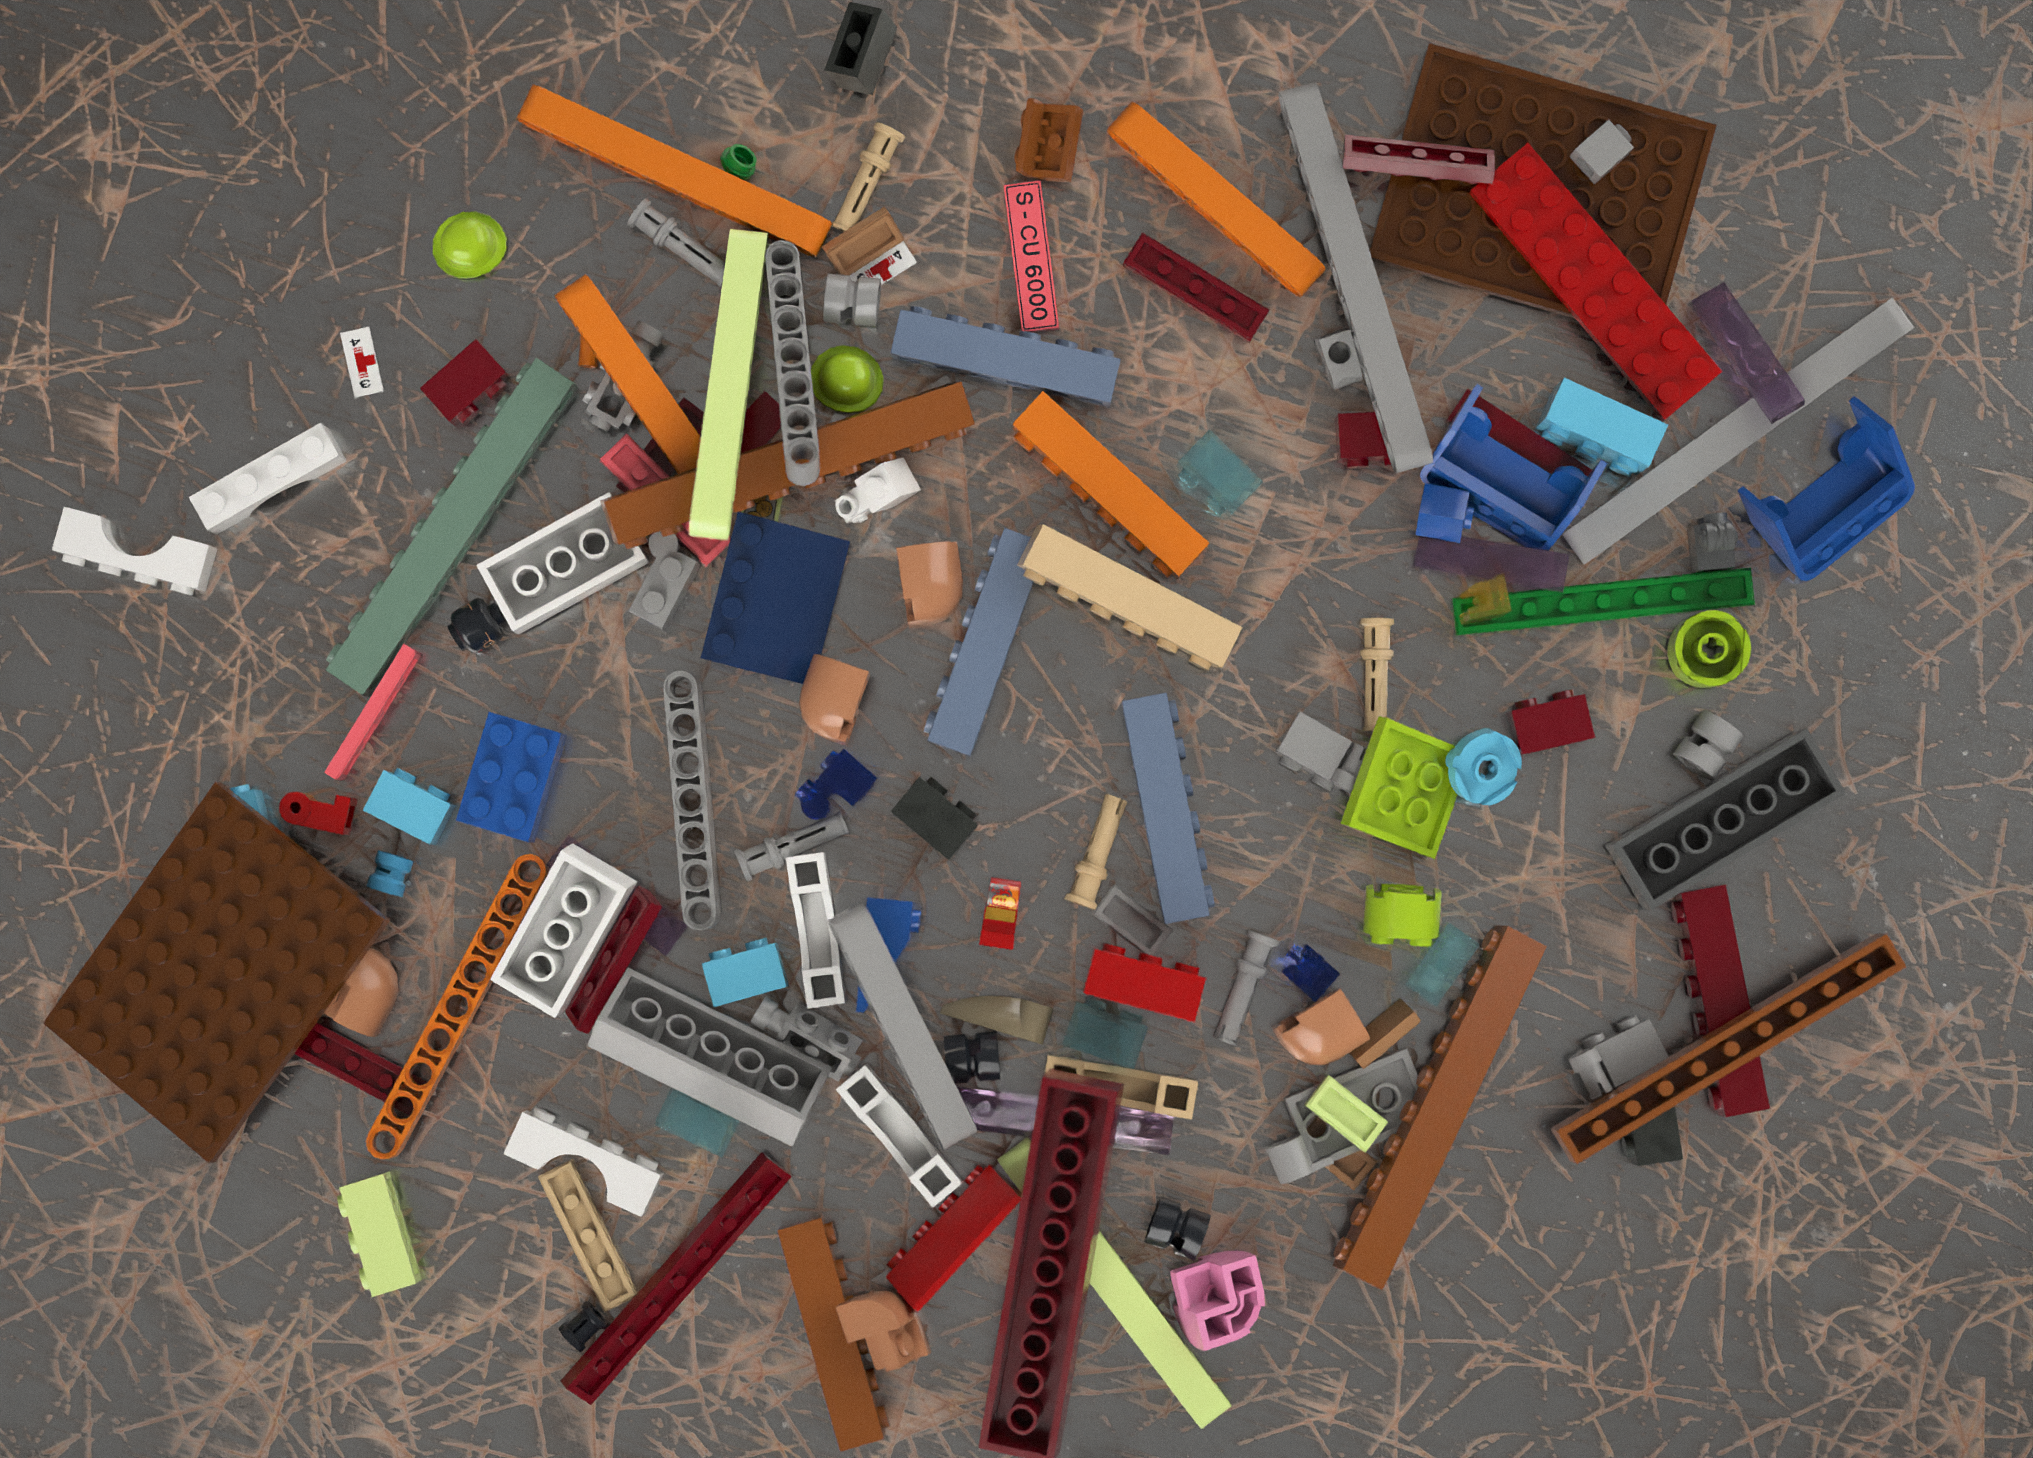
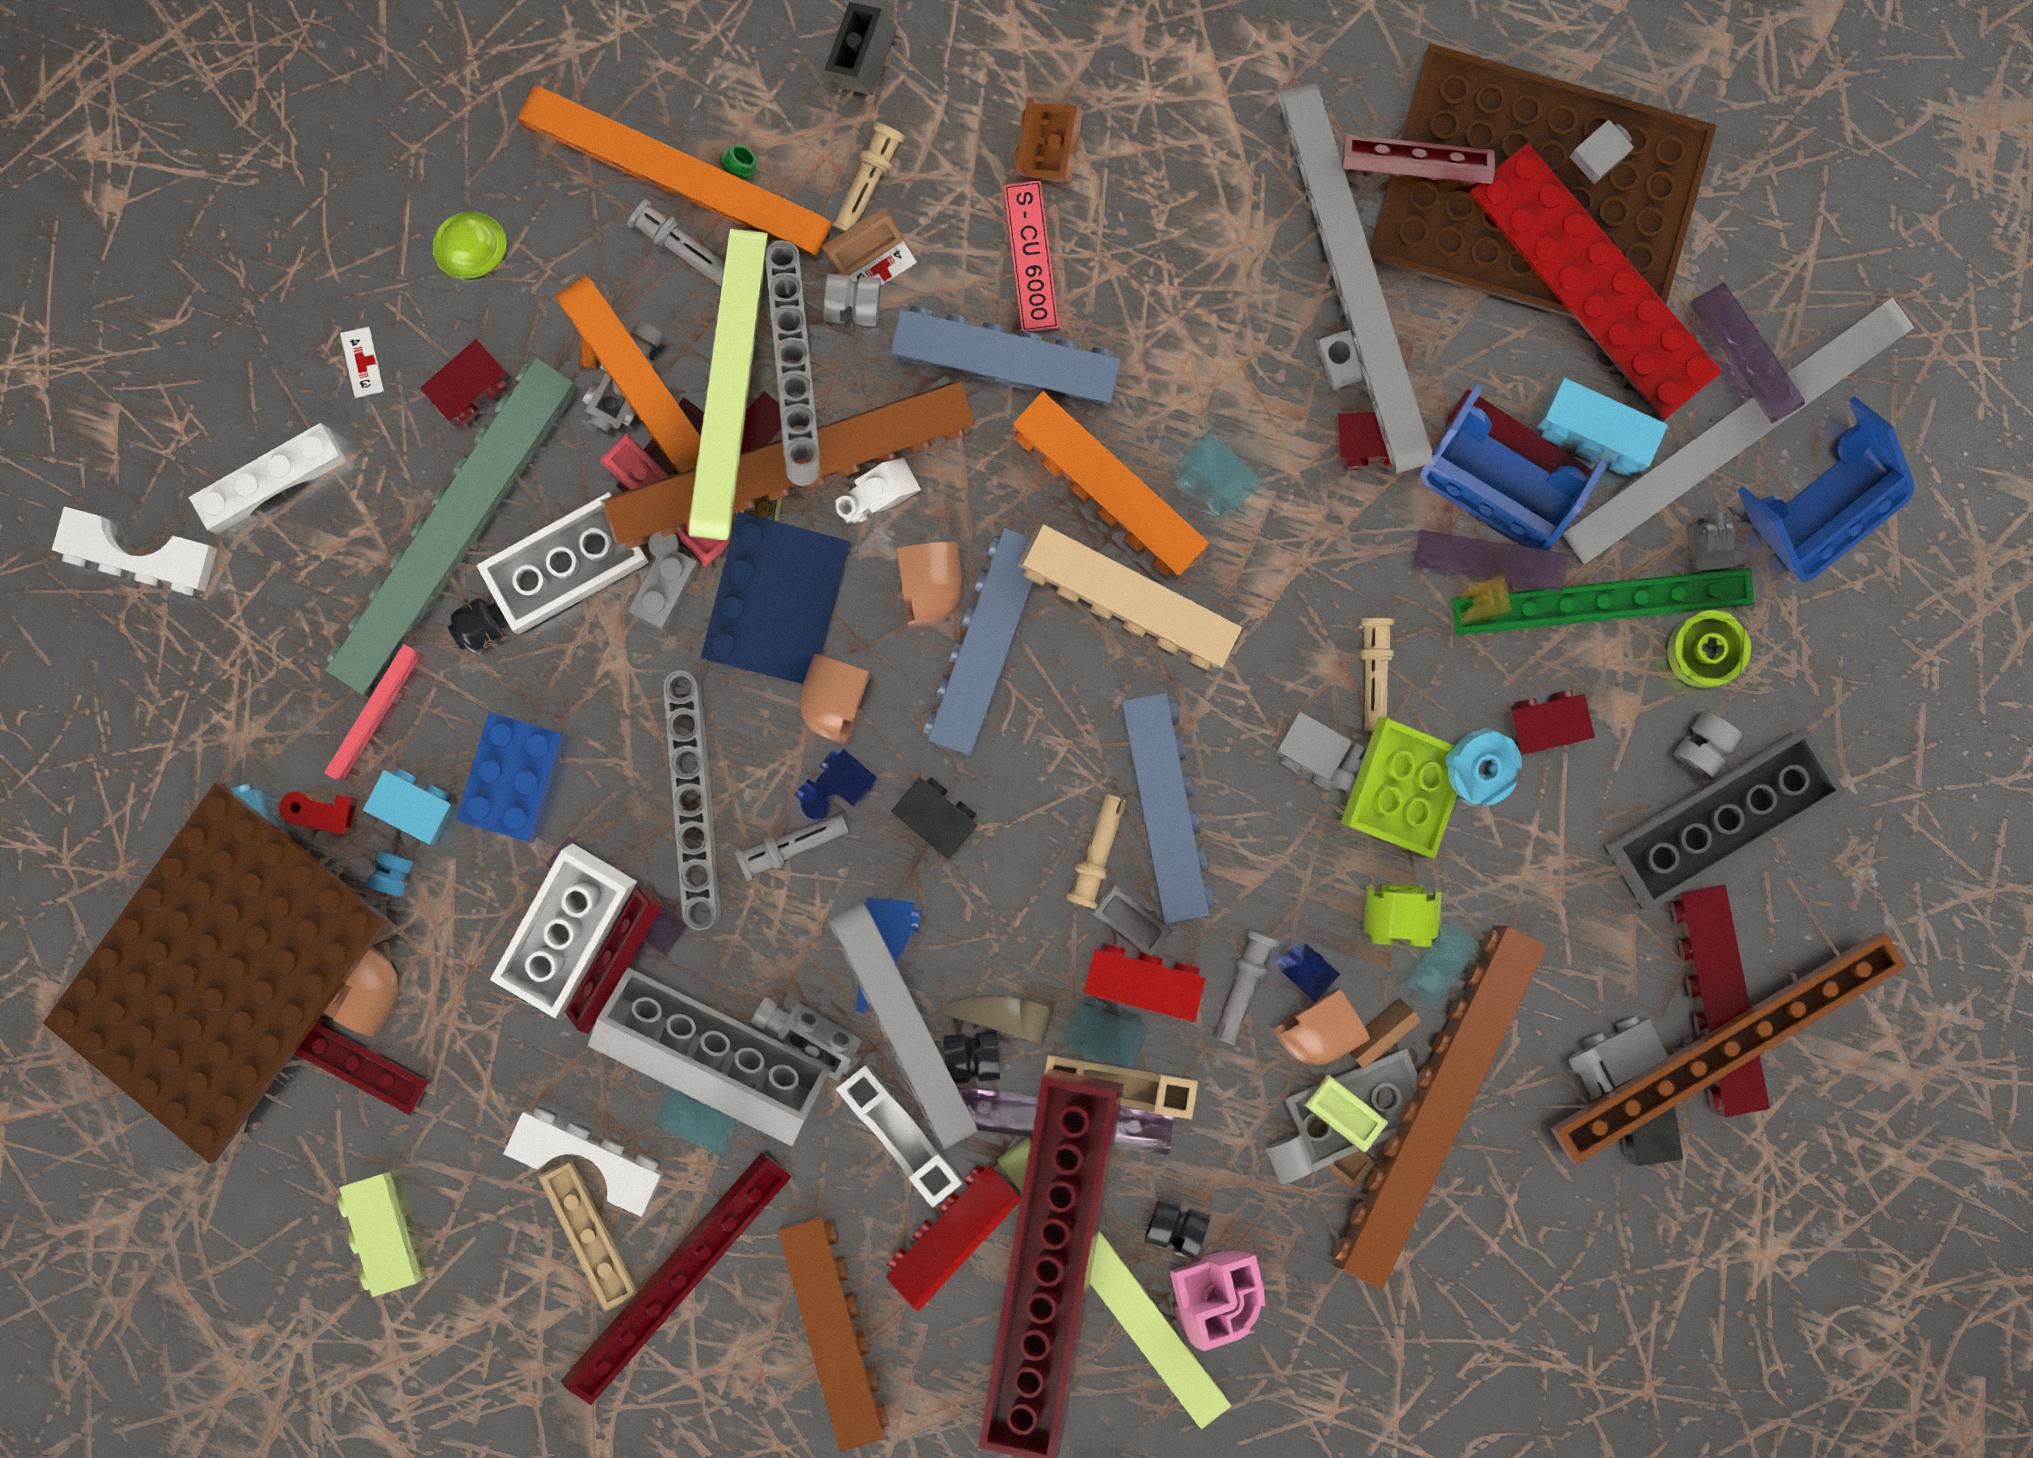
(442, 1018): orange beam -> none
(583, 1326): black bush -> none
(744, 973): medium azure brick -> none
(818, 946): white arch -> none
(847, 379): lime hat -> none
(888, 1325): nougat brick -> none
(1000, 914): red leg -> none
(1195, 287): dark red tile -> none
(1216, 199): orange beam -> none
(1444, 513): blue brick -> none

